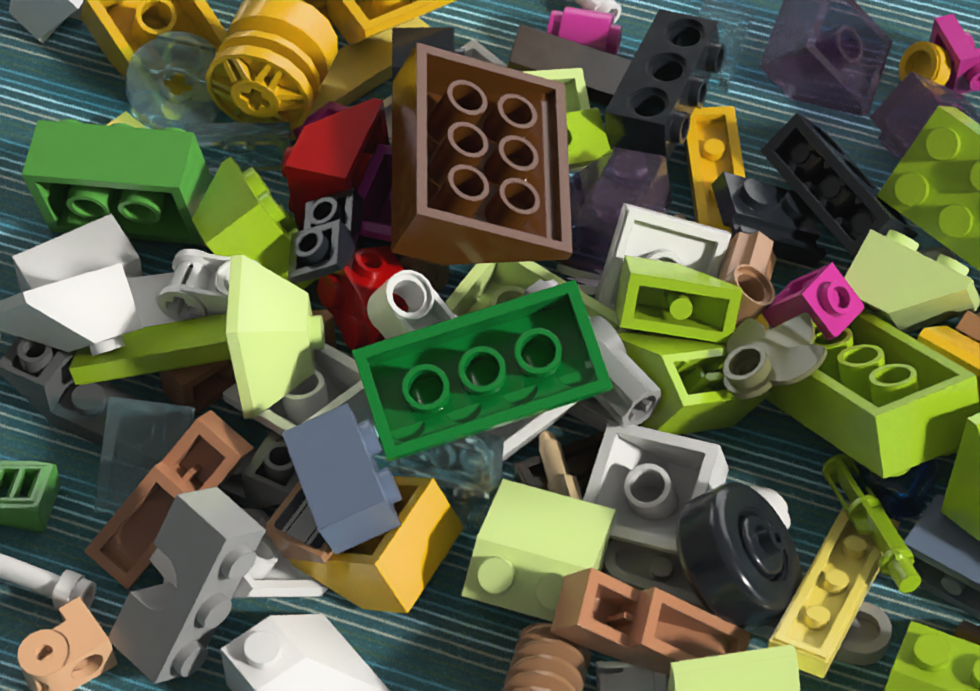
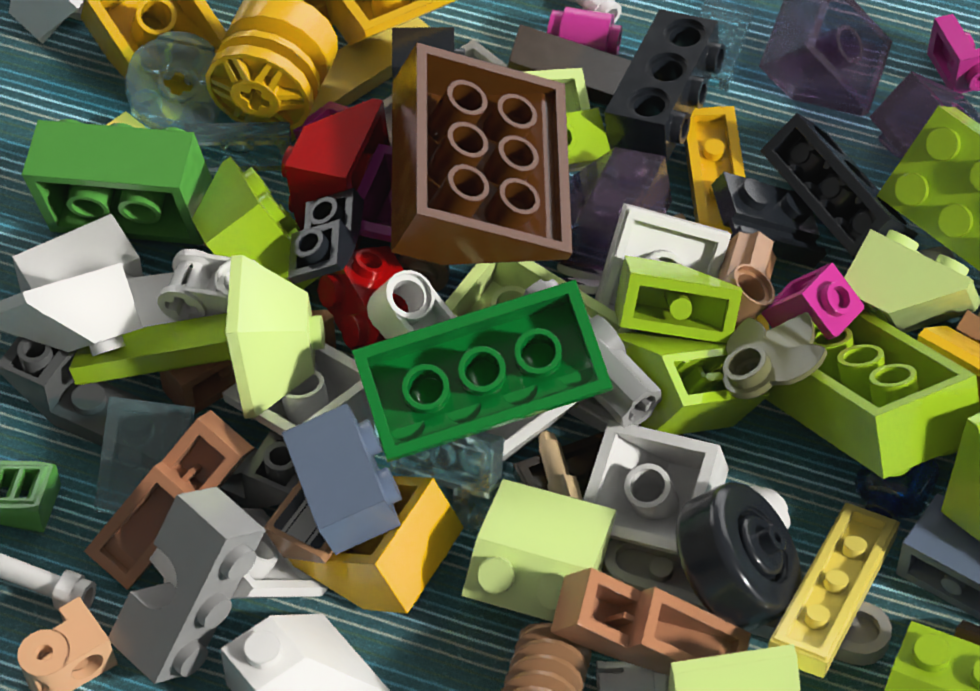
(871, 519): lime piece -> none
(926, 60): yellow tile -> none

